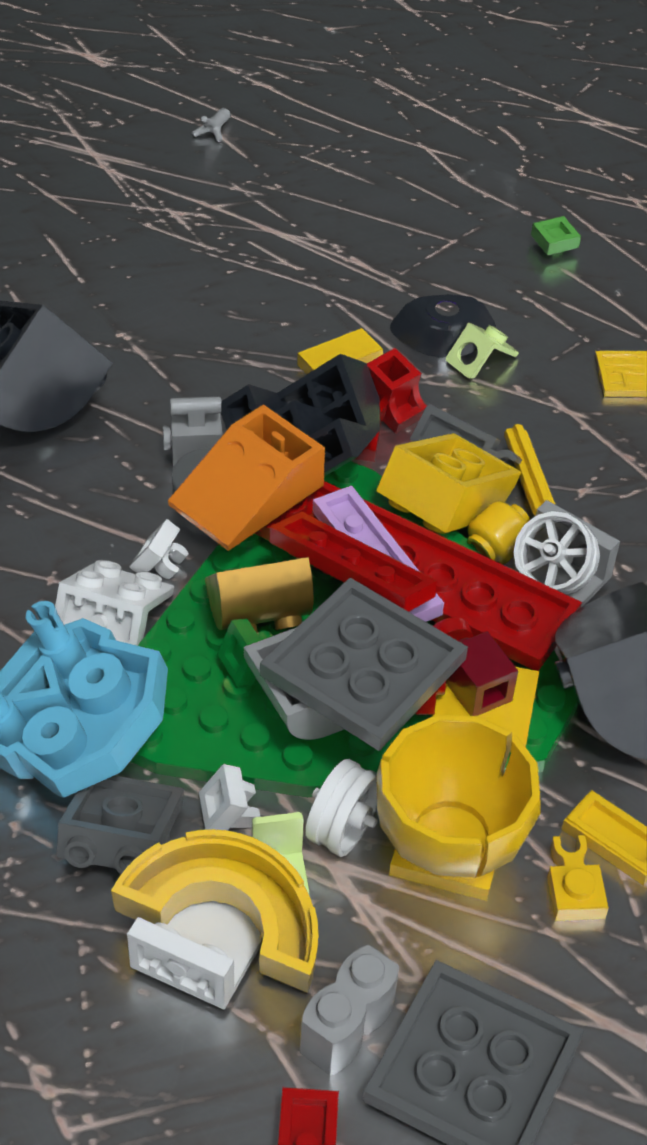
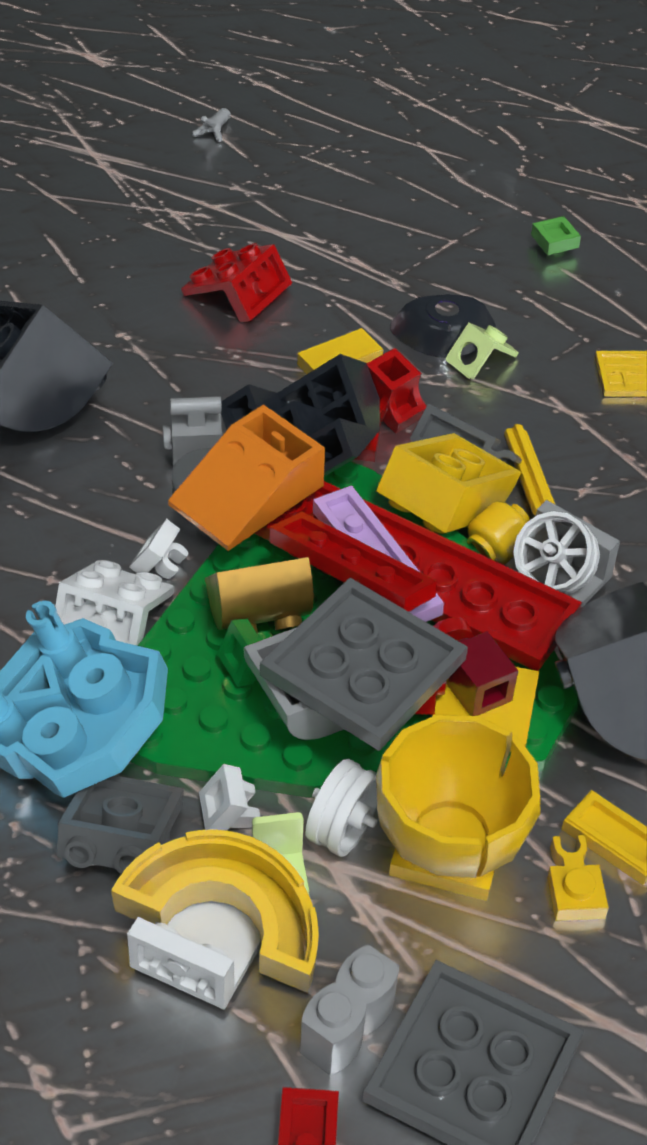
(247, 276): none -> red bracket

